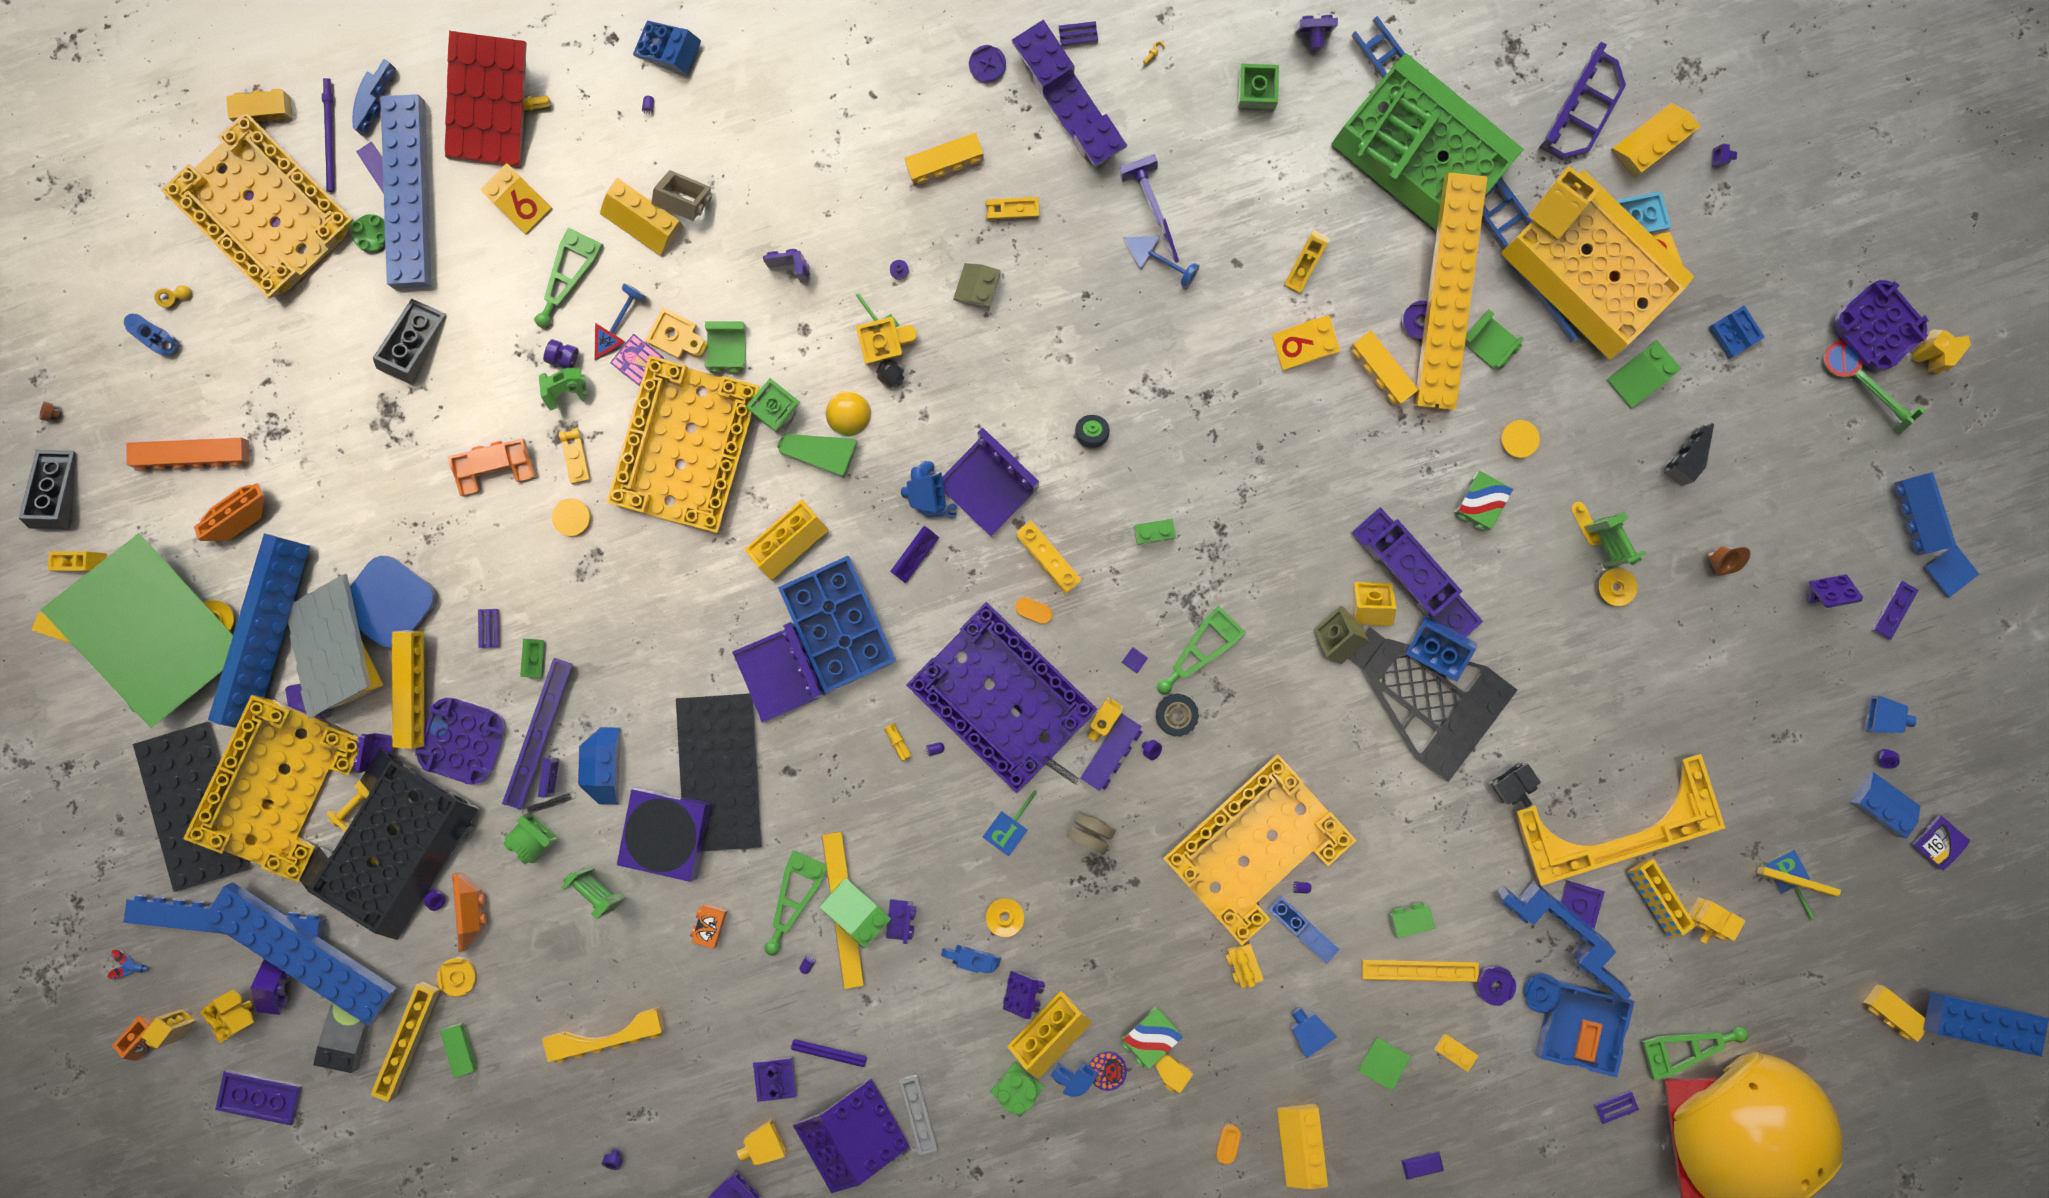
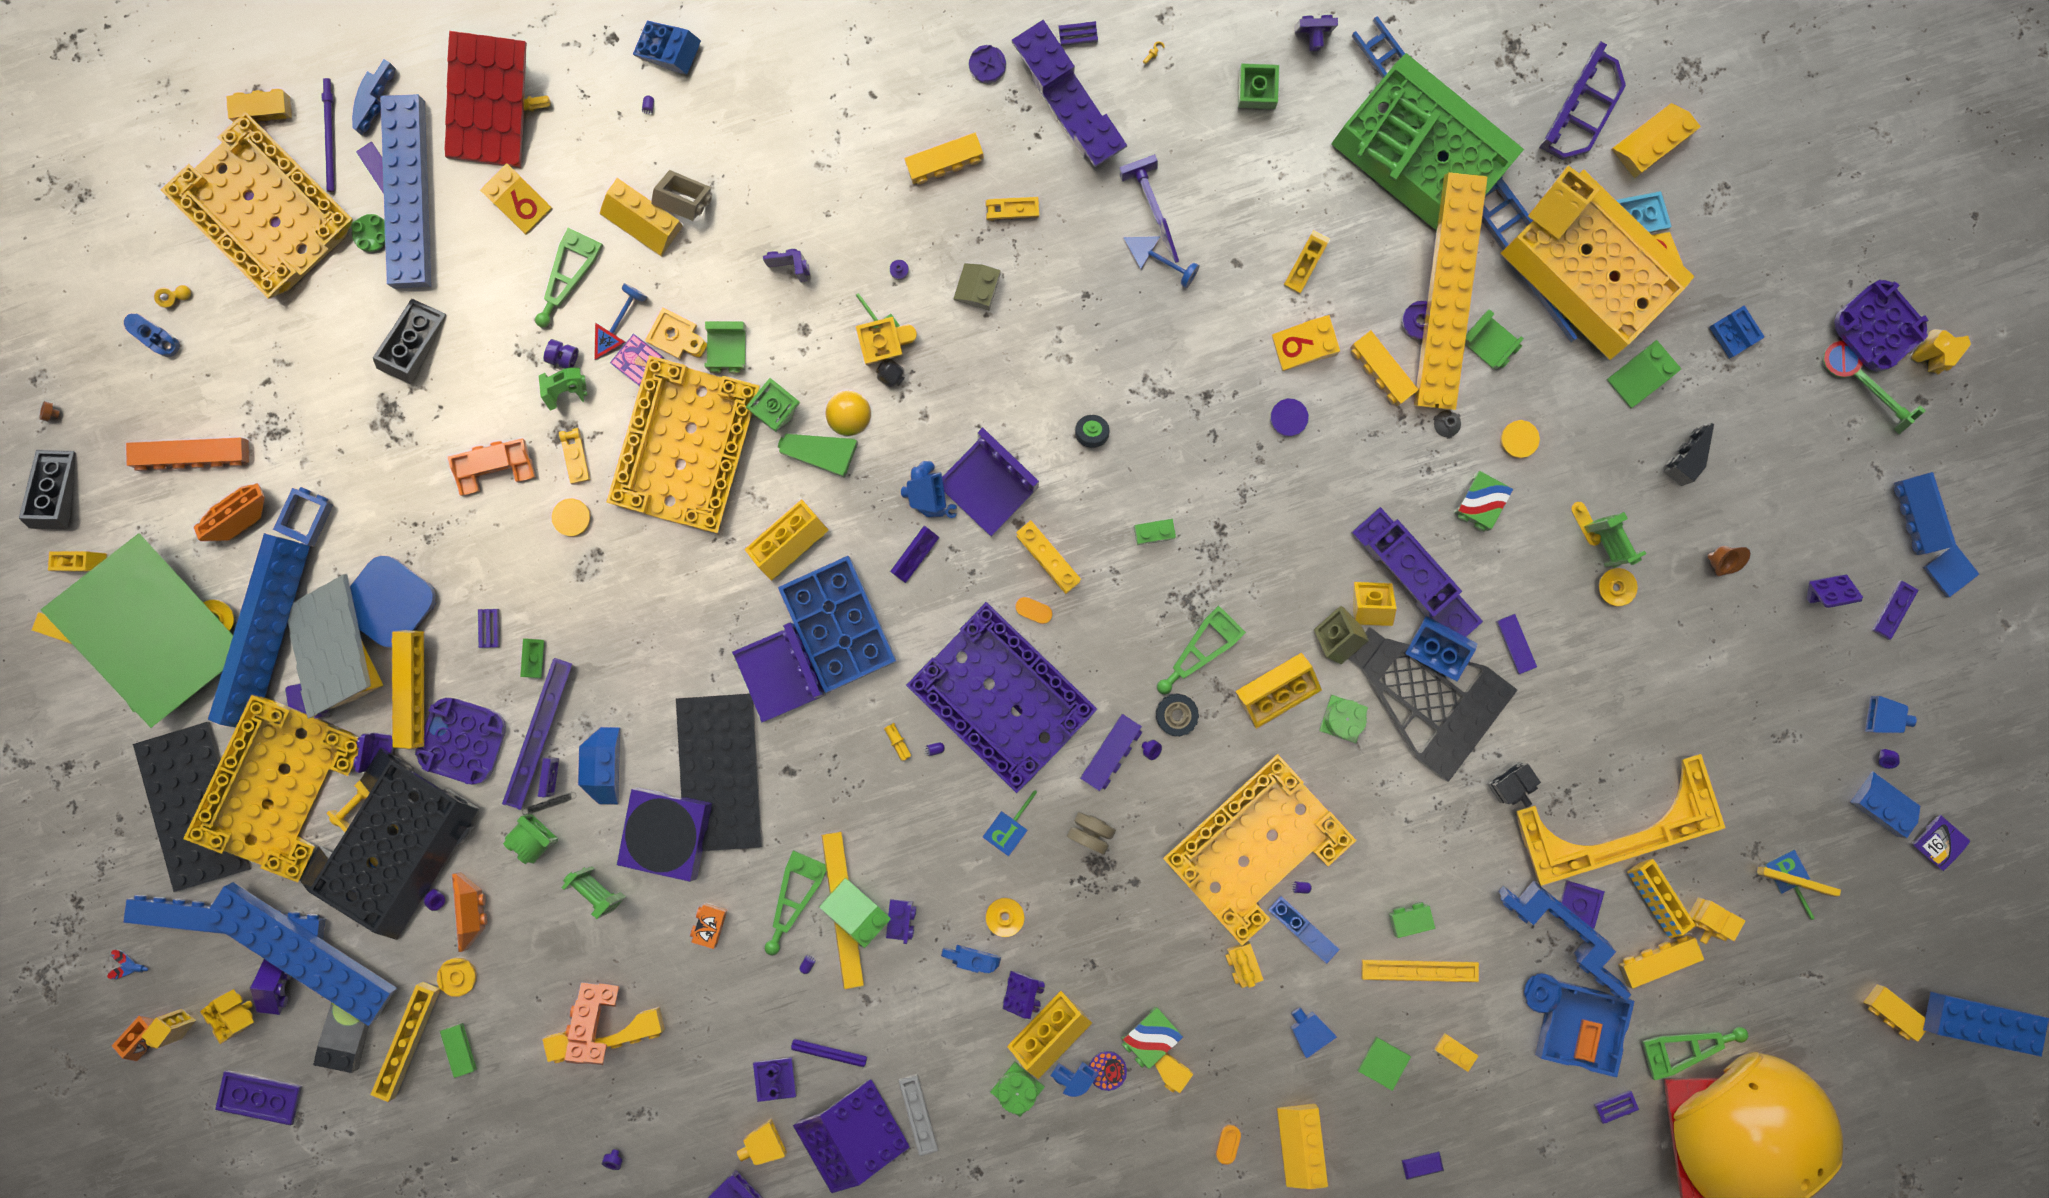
(318, 523): none -> blue window
(584, 1023): none -> orange bracket
(1058, 769): black piece -> none
(1109, 713): yellow torso -> none
(1134, 660): dark purple tile -> none
(1279, 690): none -> yellow slope
(1289, 417): none -> dark purple tile
(1344, 719): none -> bright green piece
(1442, 426): none -> dark grey piece
(1488, 977): dark purple plate -> none
(1516, 644): none -> dark purple tile
(1661, 961): none -> yellow brick
(1723, 155): dark purple tile -> none

